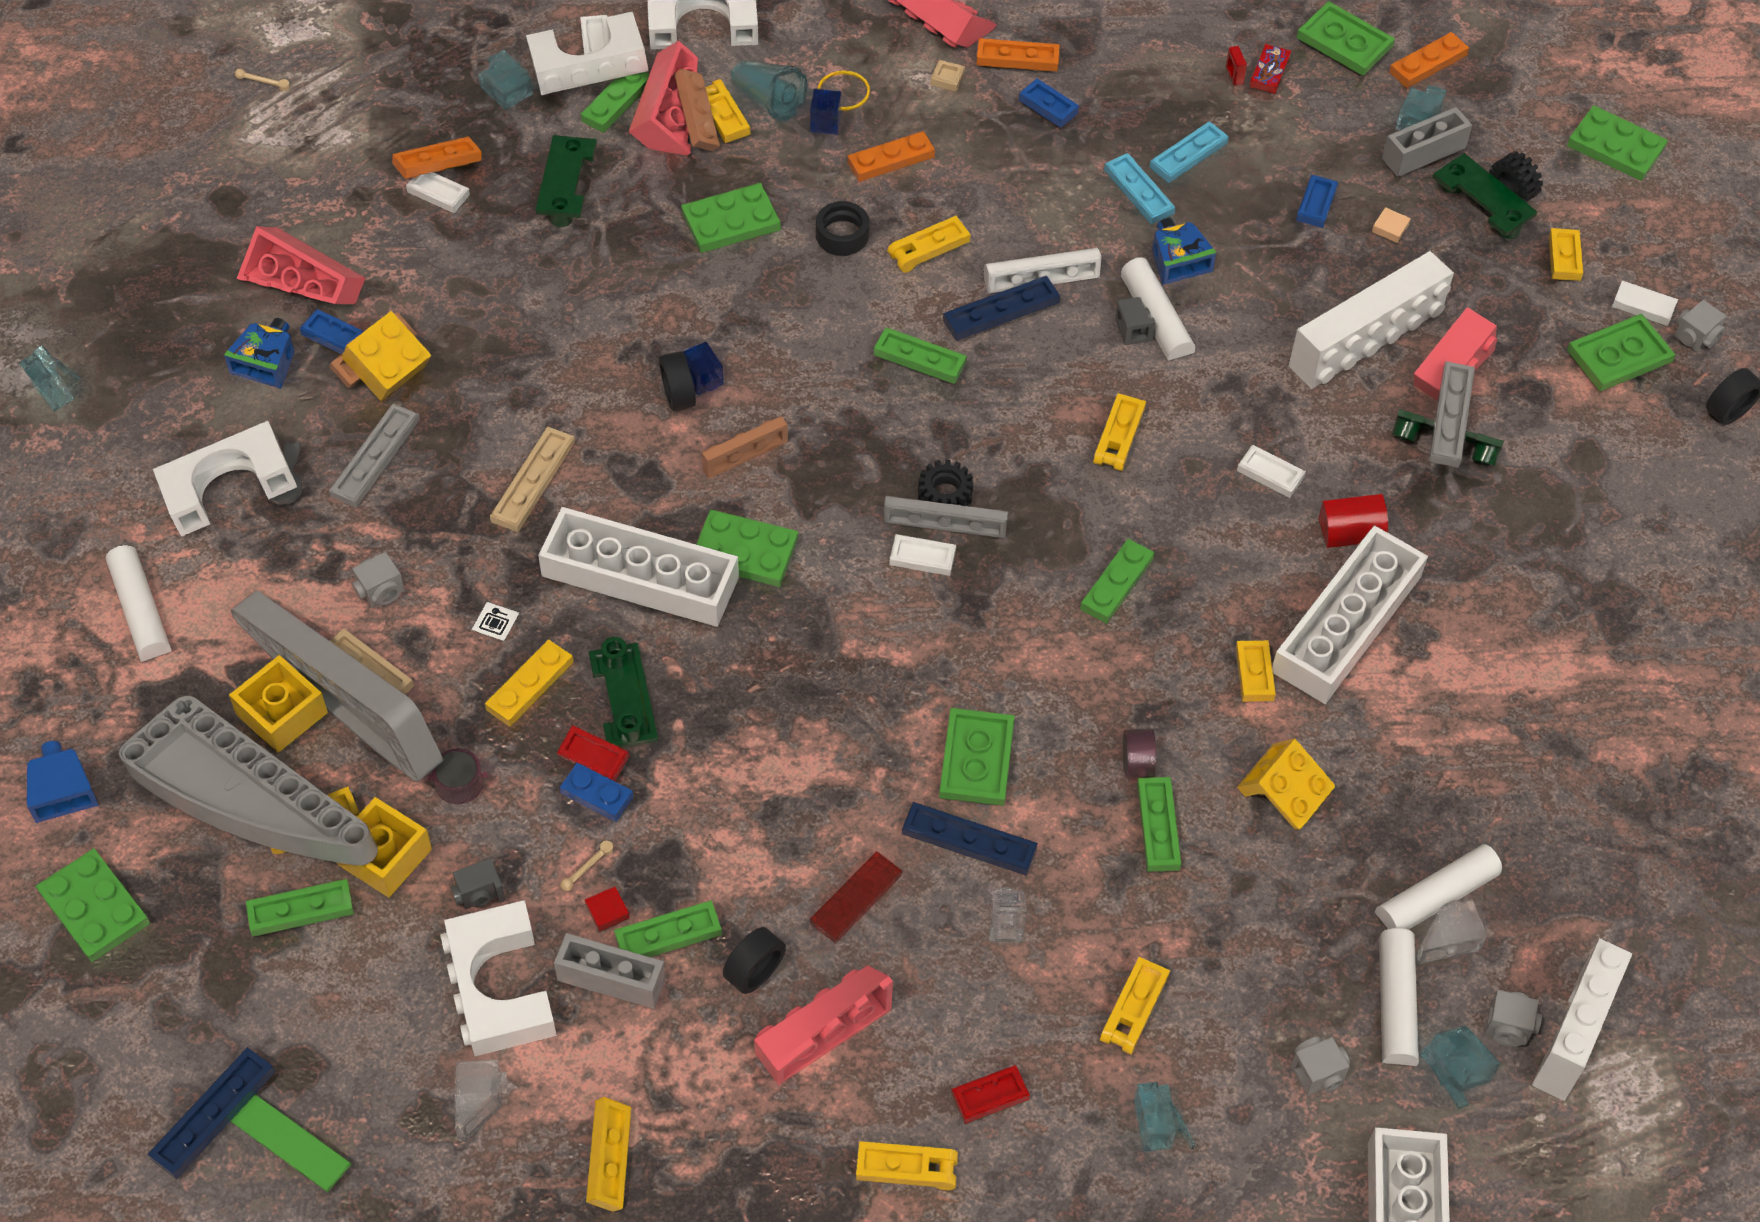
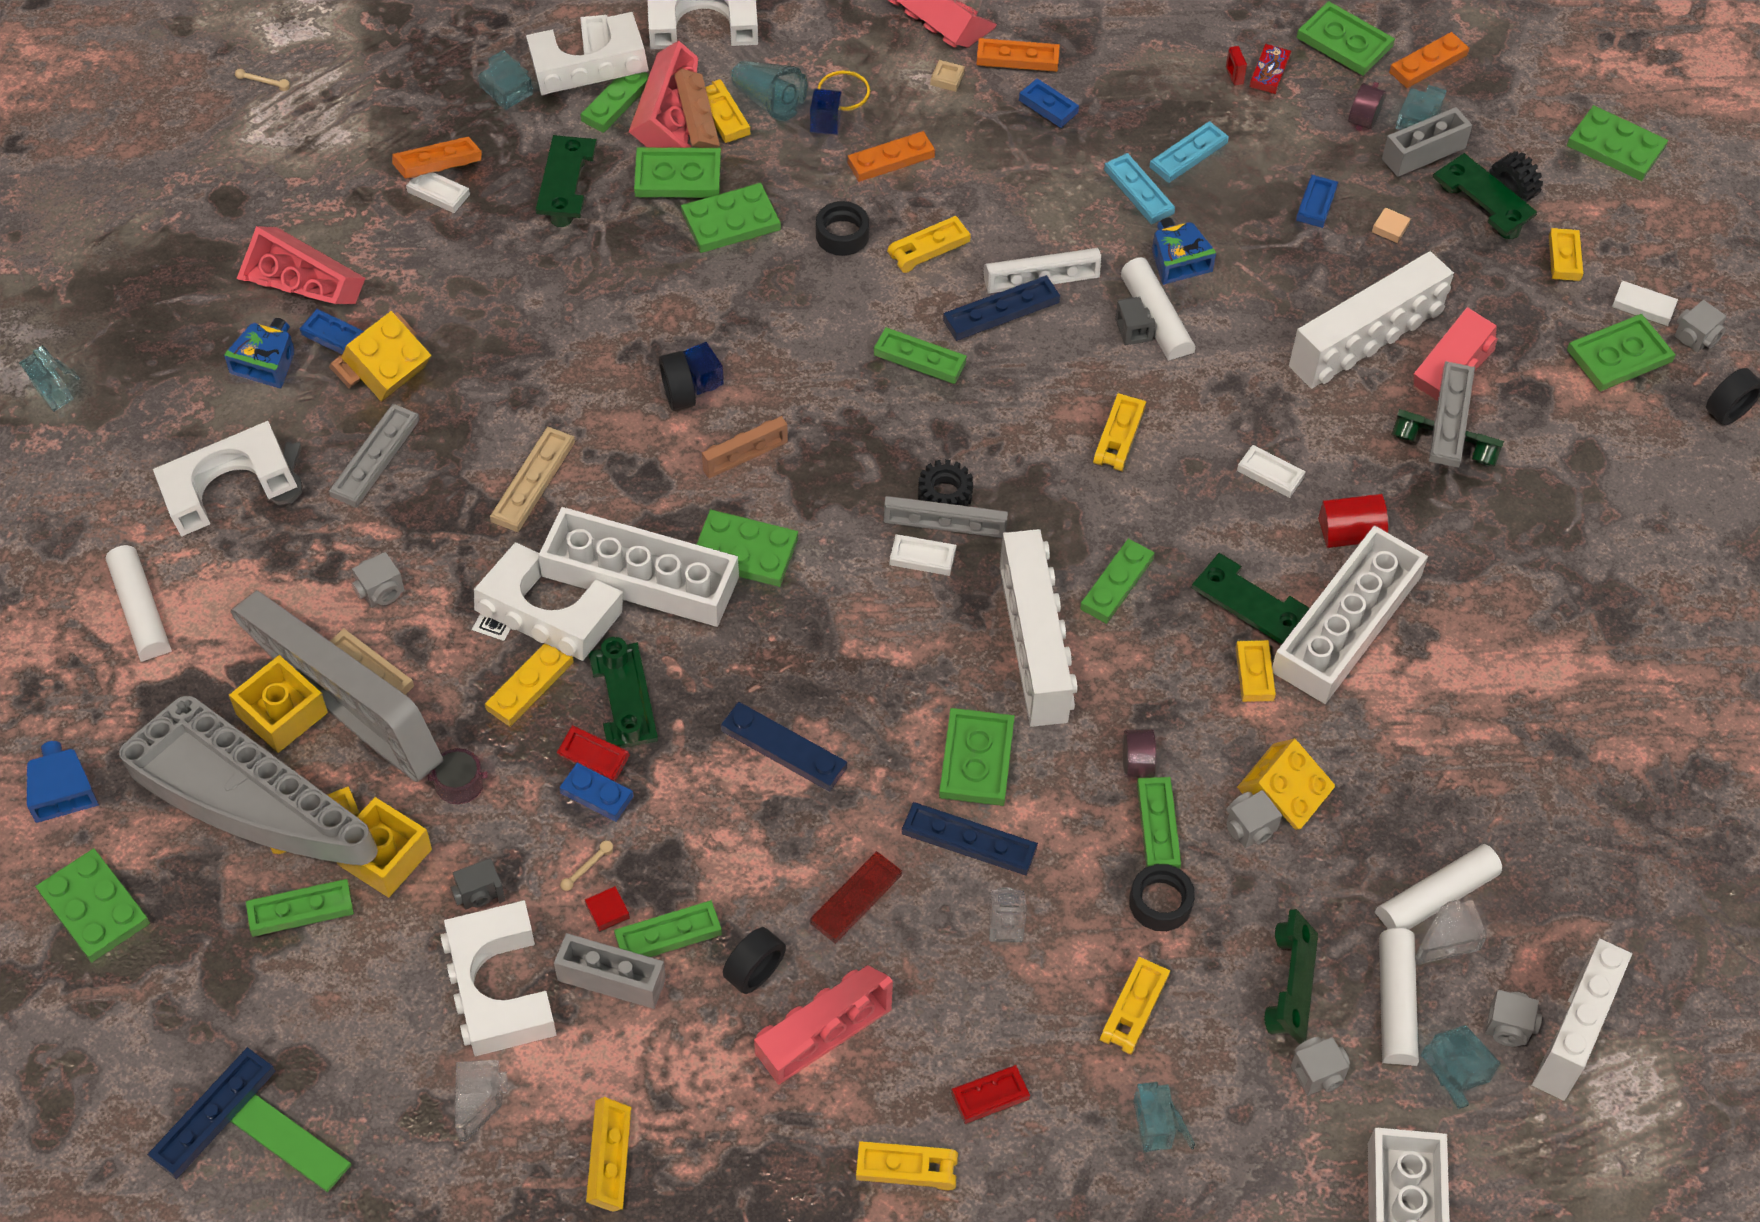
(570, 629): none -> white arch
(677, 172): none -> bright green plate
(784, 746): none -> dark blue plate
(1036, 628): none -> white brick
(1161, 920): none -> black tyre
(1247, 601): none -> dark green brick
(1252, 818): none -> light grey brick
(1294, 1005): none -> dark green brick
(1367, 106): none -> clear pink piece

